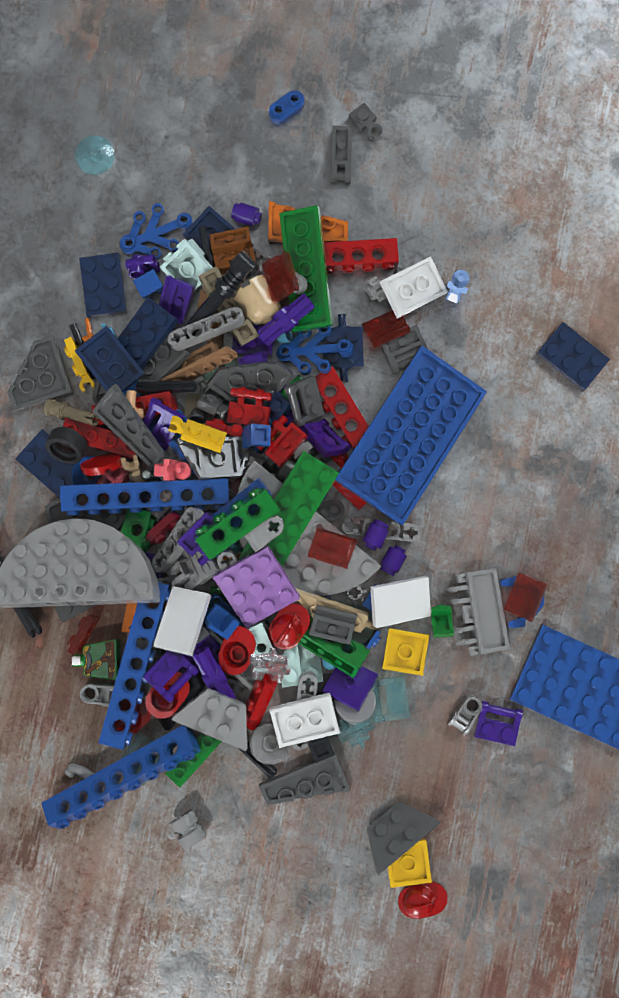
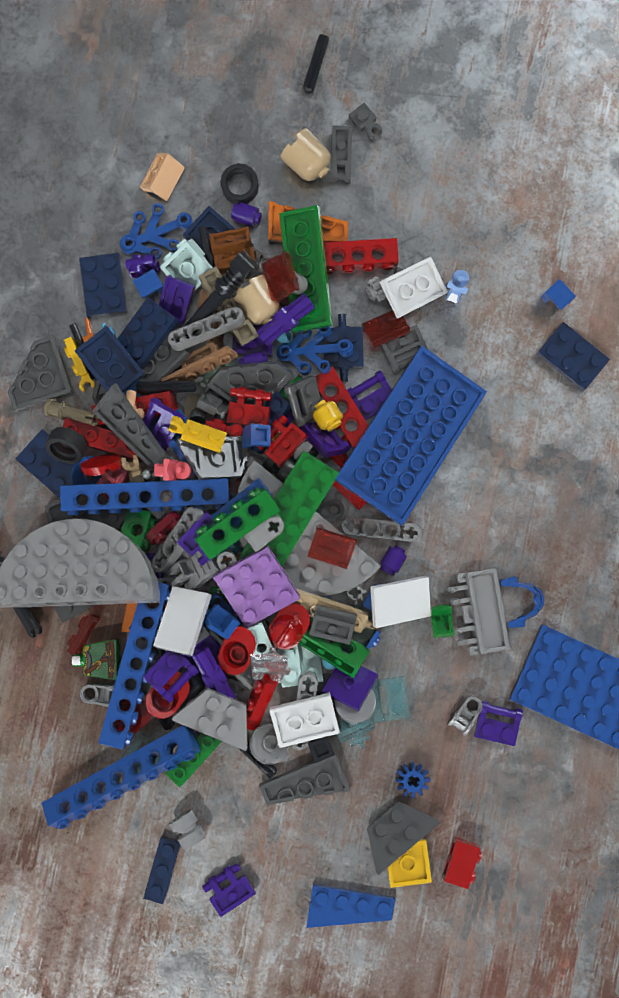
(80, 770): light grey arm -> none
(96, 163): clear light blue dish -> none
(162, 176): none -> light nougat panel
(162, 870): none -> dark blue plate
(232, 895): none -> dark purple plate
(239, 169): none -> black tyre
(287, 106): blue plate -> none
(307, 156): none -> tan cylinder
(316, 62): none -> black axle
(327, 415): none -> yellow head
(343, 906): none -> blue wing
(371, 404): none -> dark purple plate
(375, 535): dark purple brick -> none
(405, 651): yellow plate -> none
(409, 786): none -> blue gear
(422, 900): red piece -> none
(461, 863): none -> red brick
(525, 596): clear red plate -> none
(559, 294): none -> blue panel

